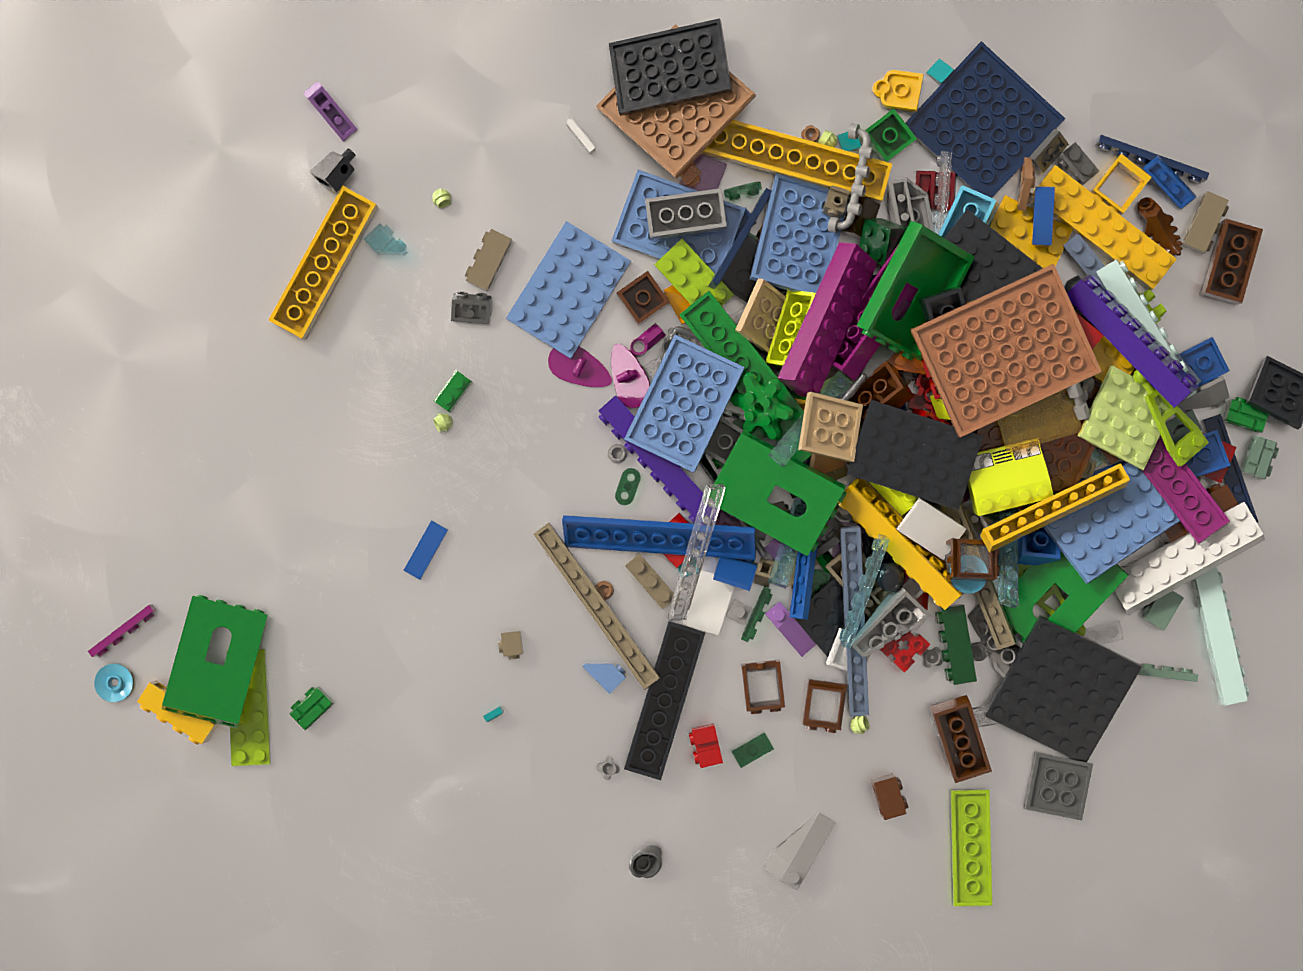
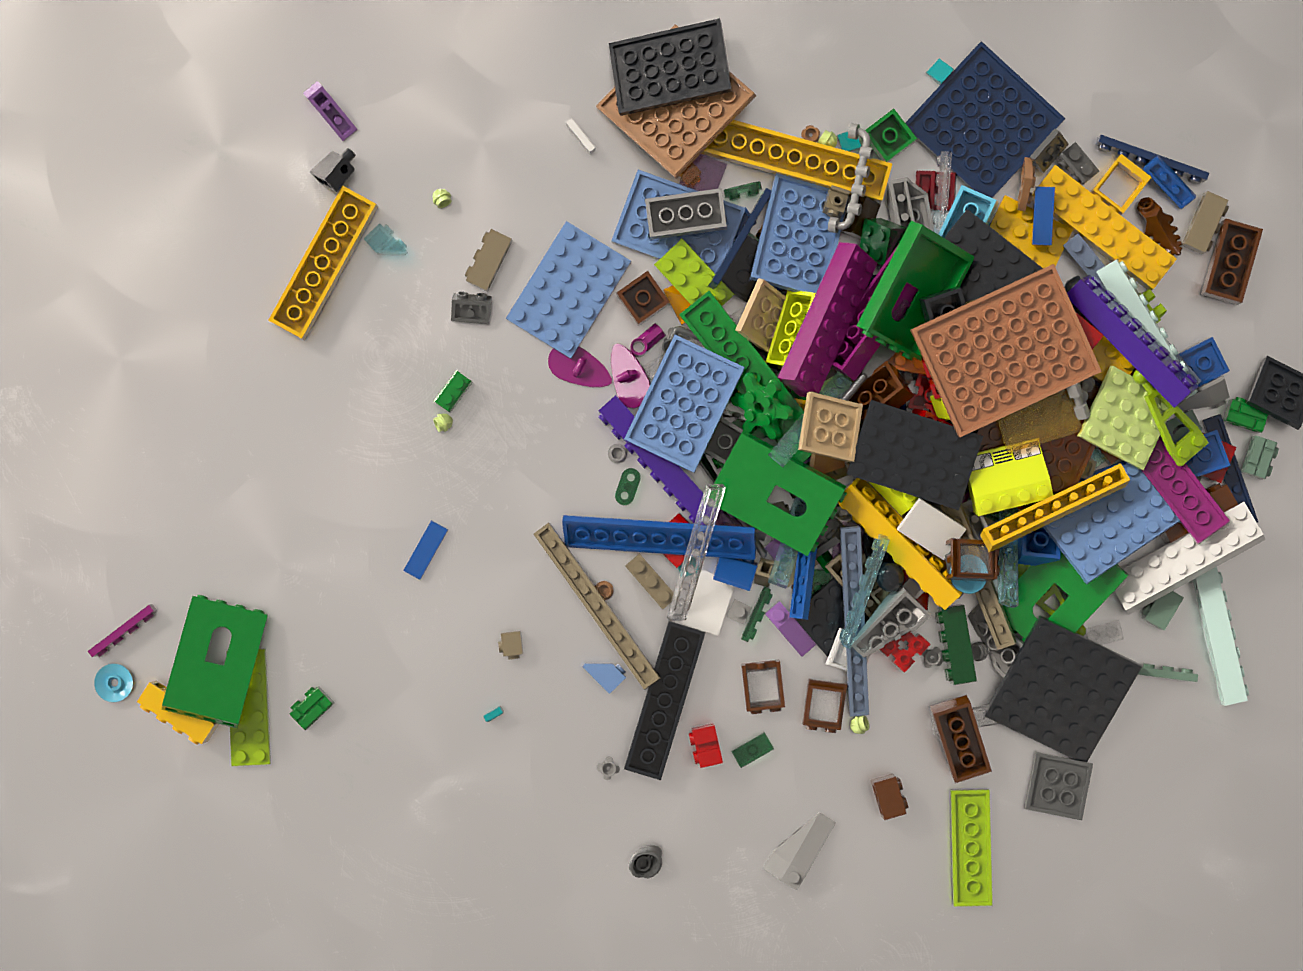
(899, 90): yellow plate -> none

